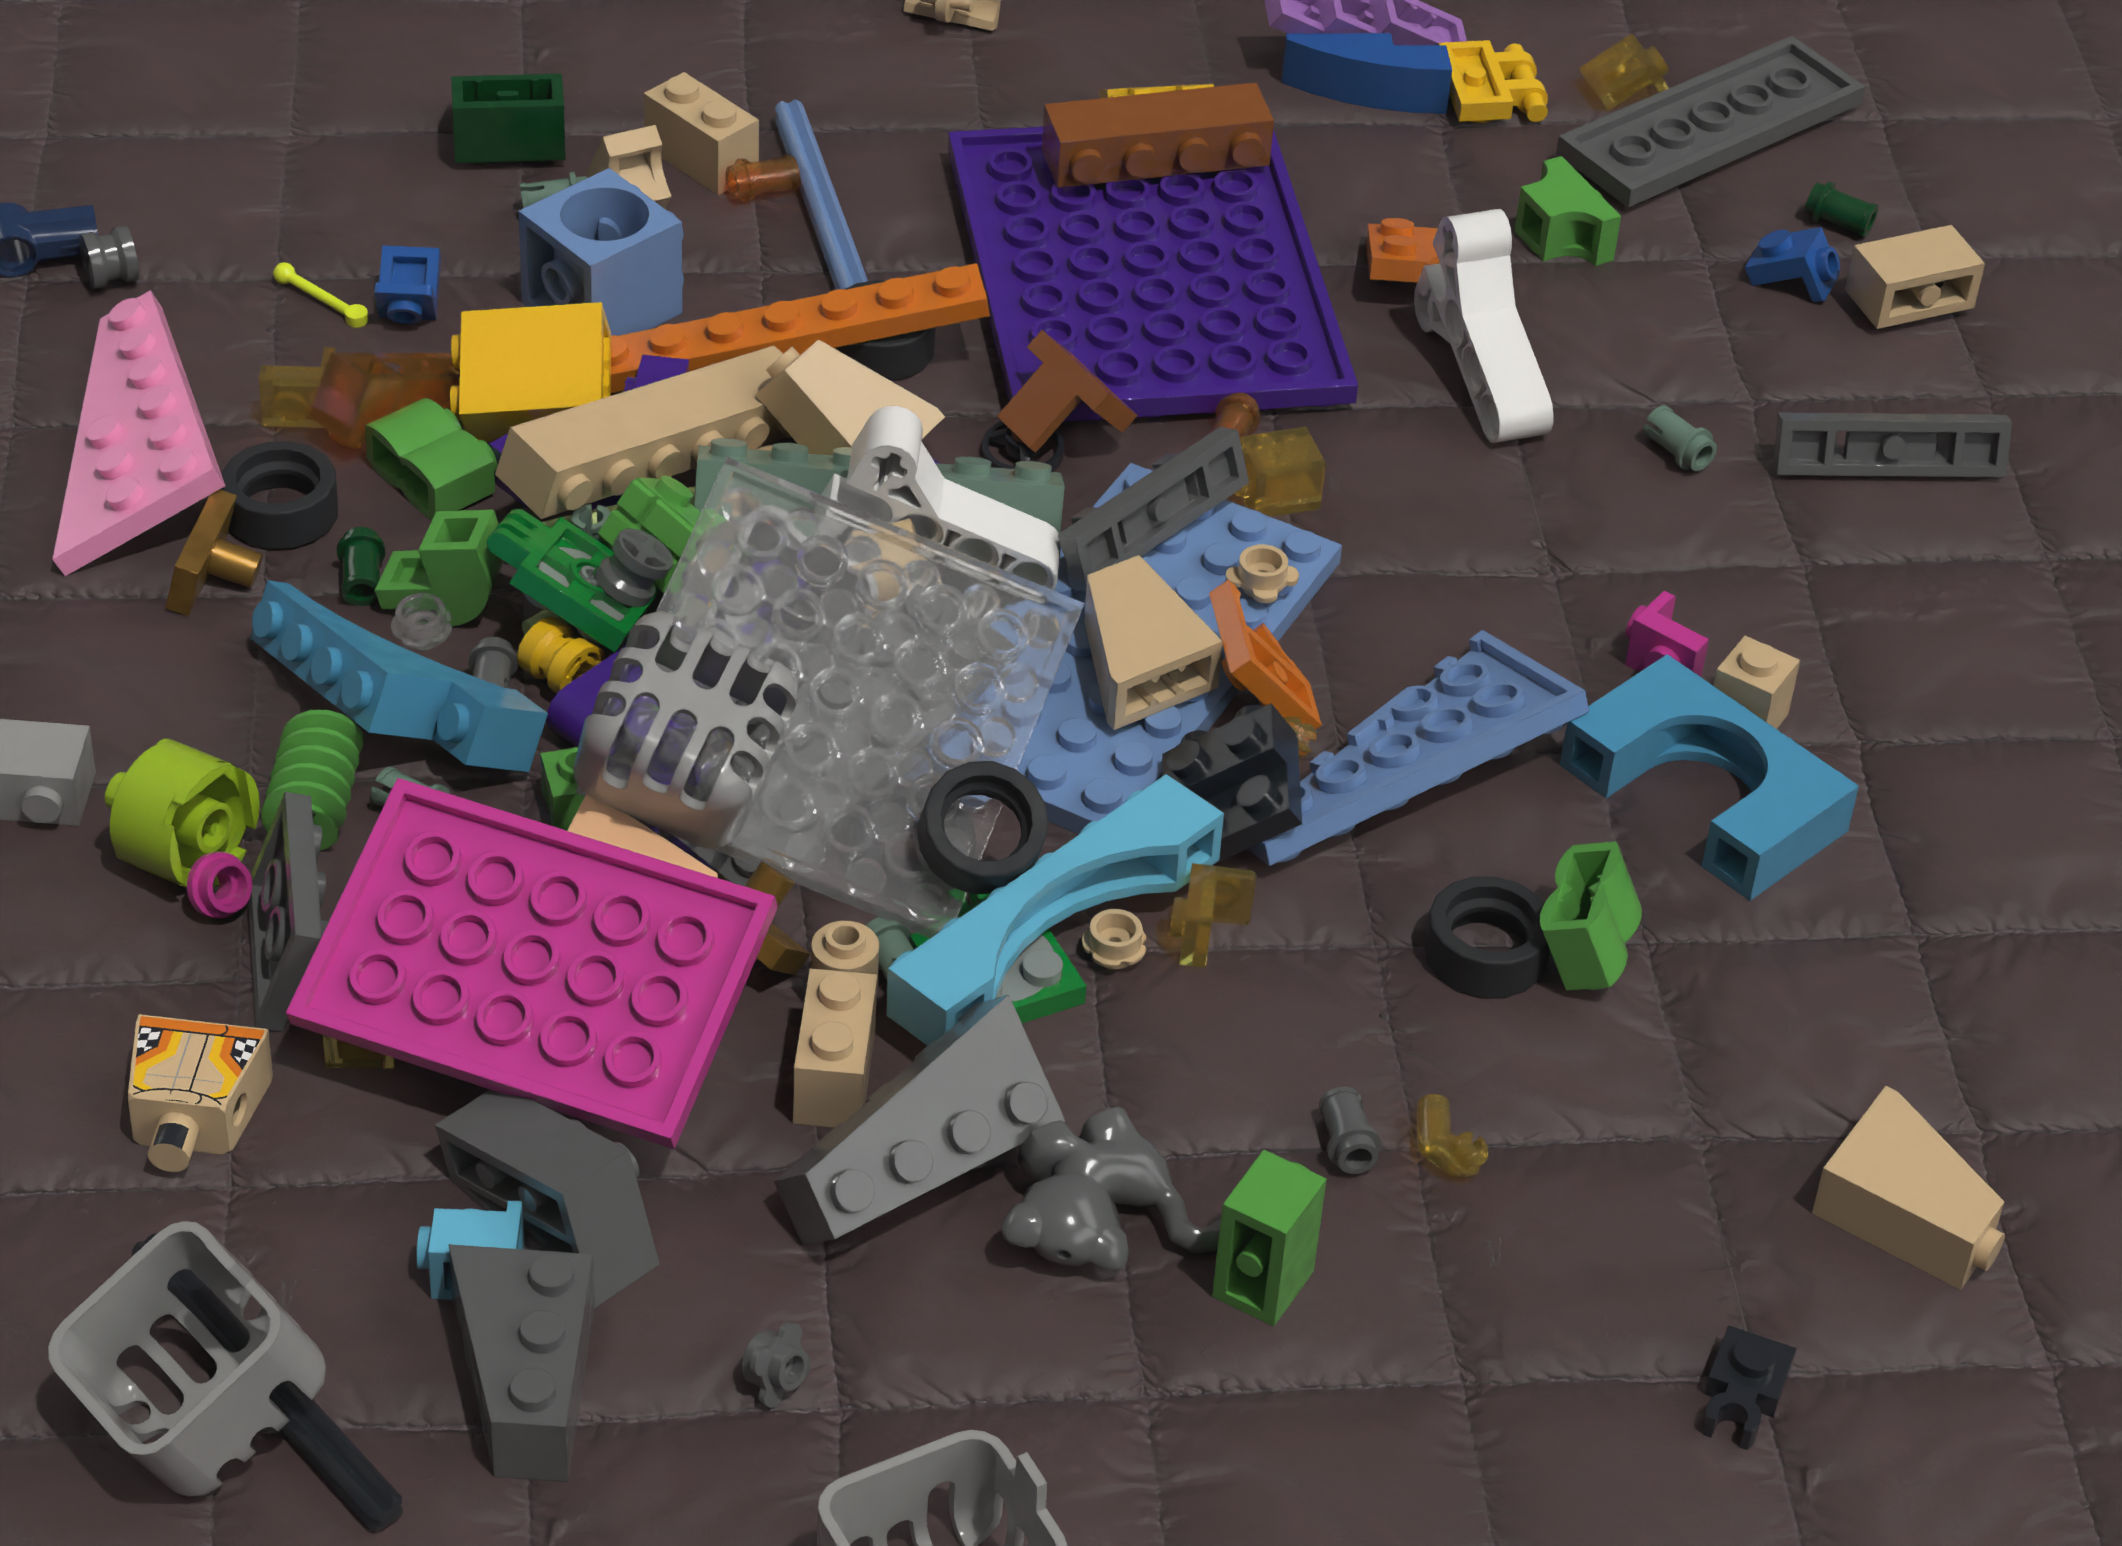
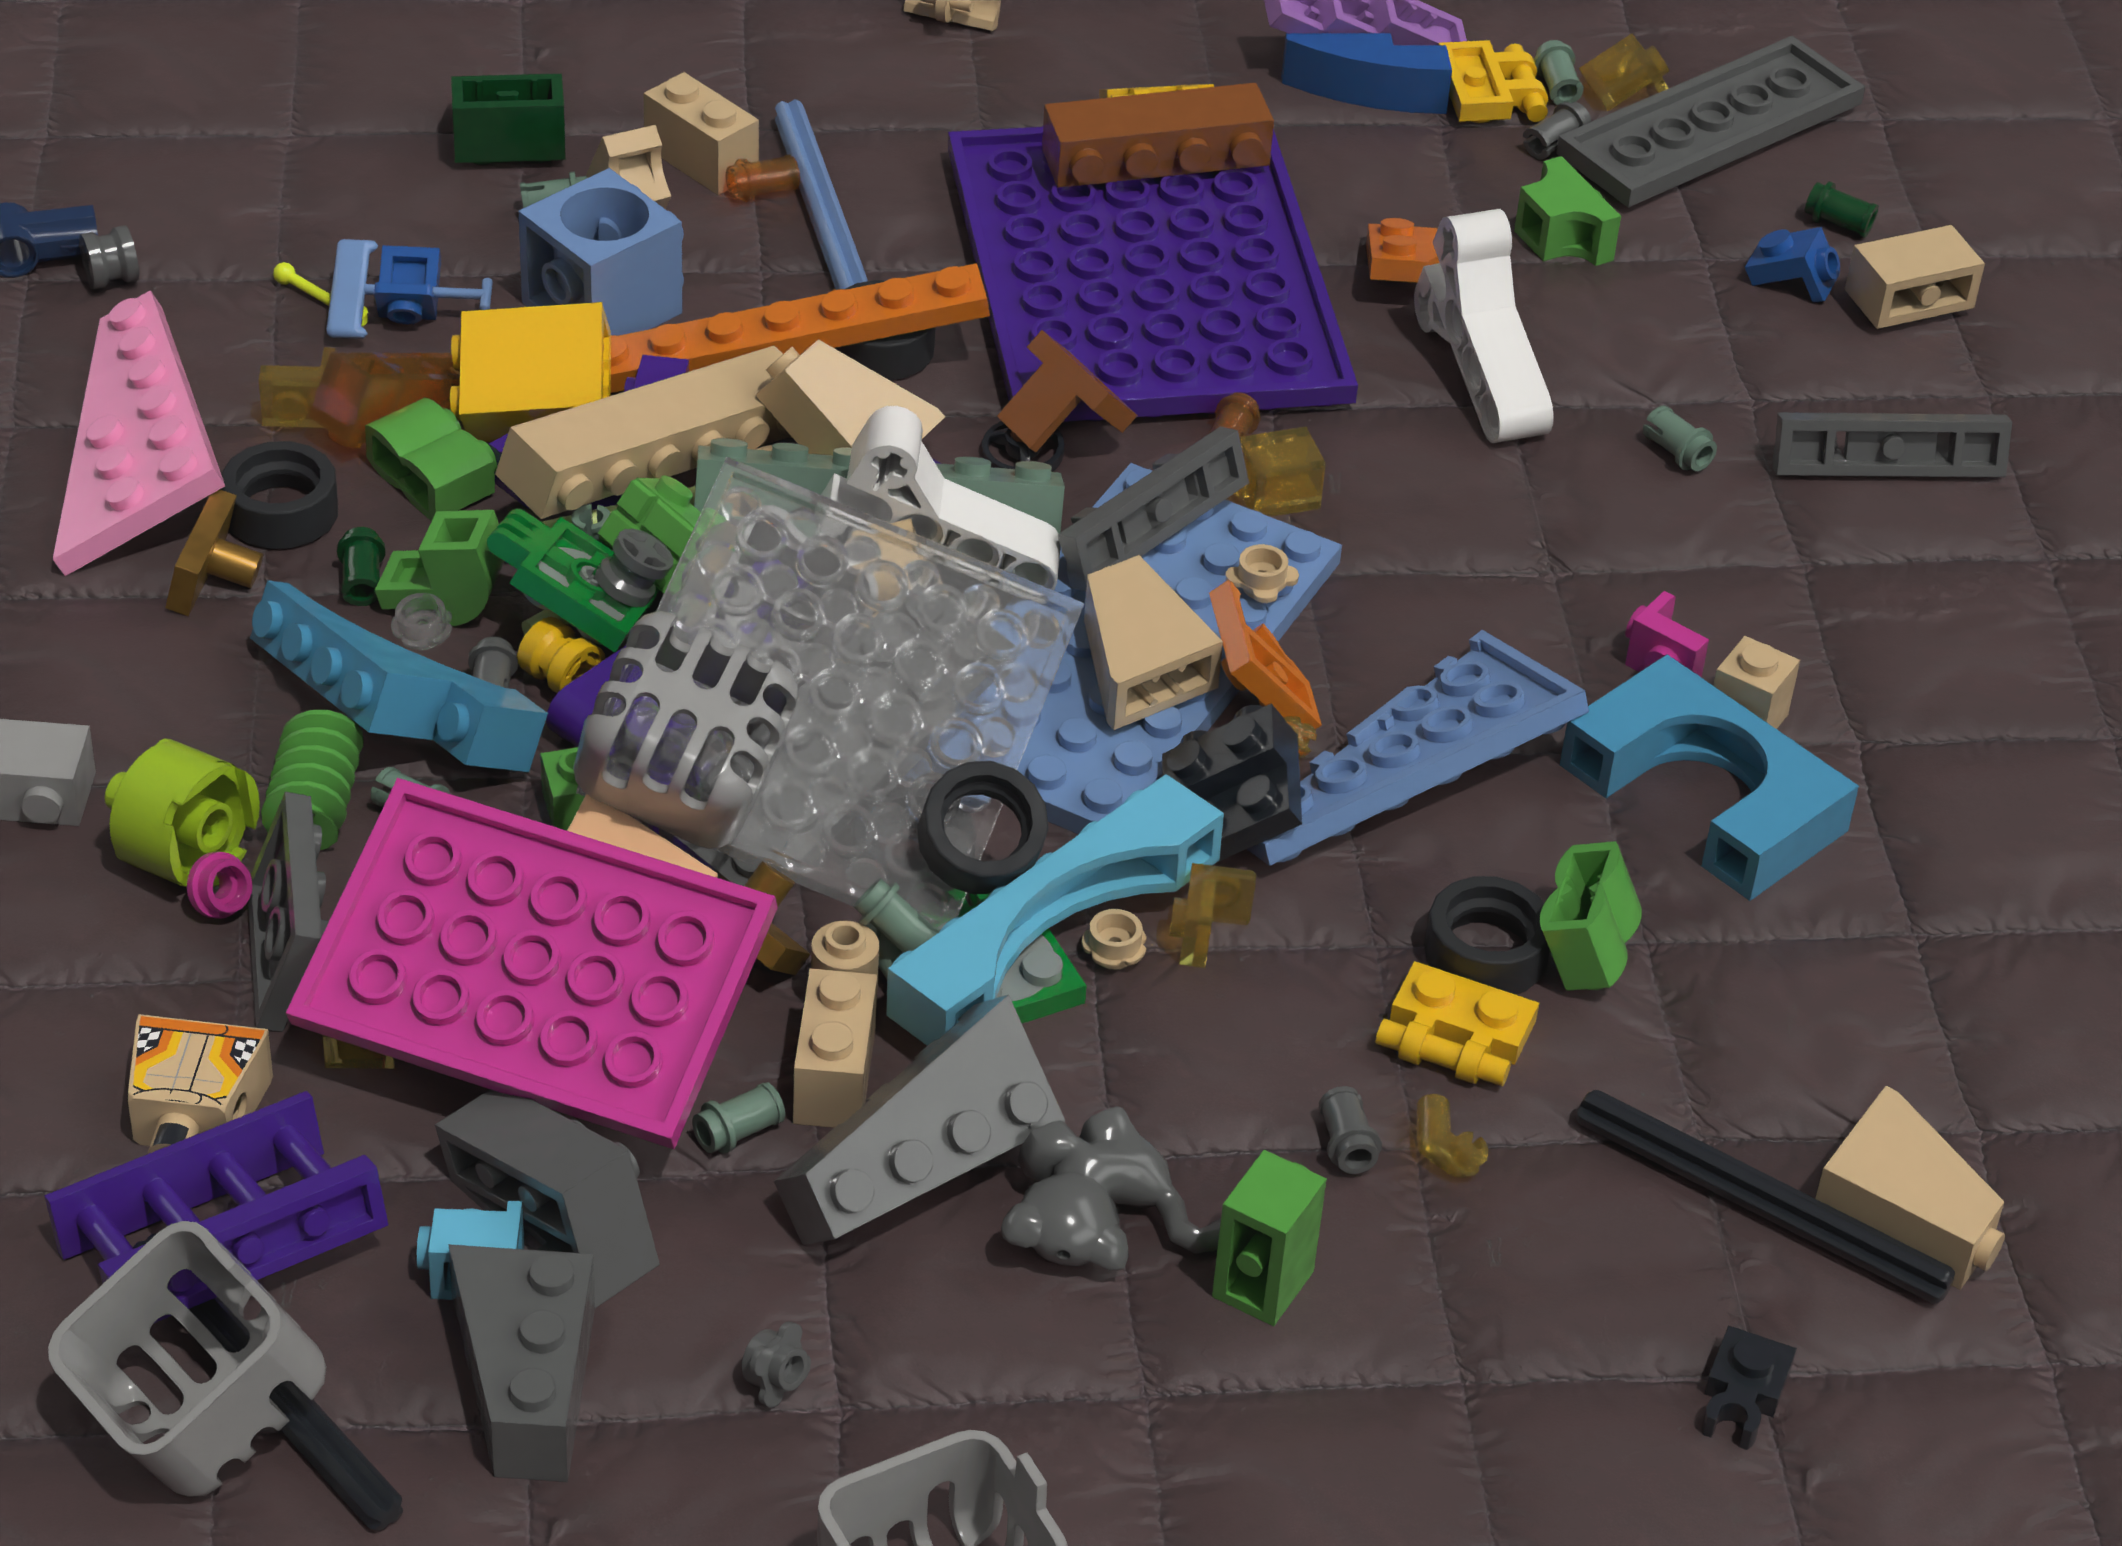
(261, 1232): none -> dark purple fence
(351, 286): none -> medium blue piece
(726, 1123): none -> sand green pin
(894, 916): none -> sand green pin
(1458, 1024): none -> yellow plate
(1546, 133): none -> dark grey pin
(1556, 65): none -> sand green pin
(1766, 1196): none -> black axle

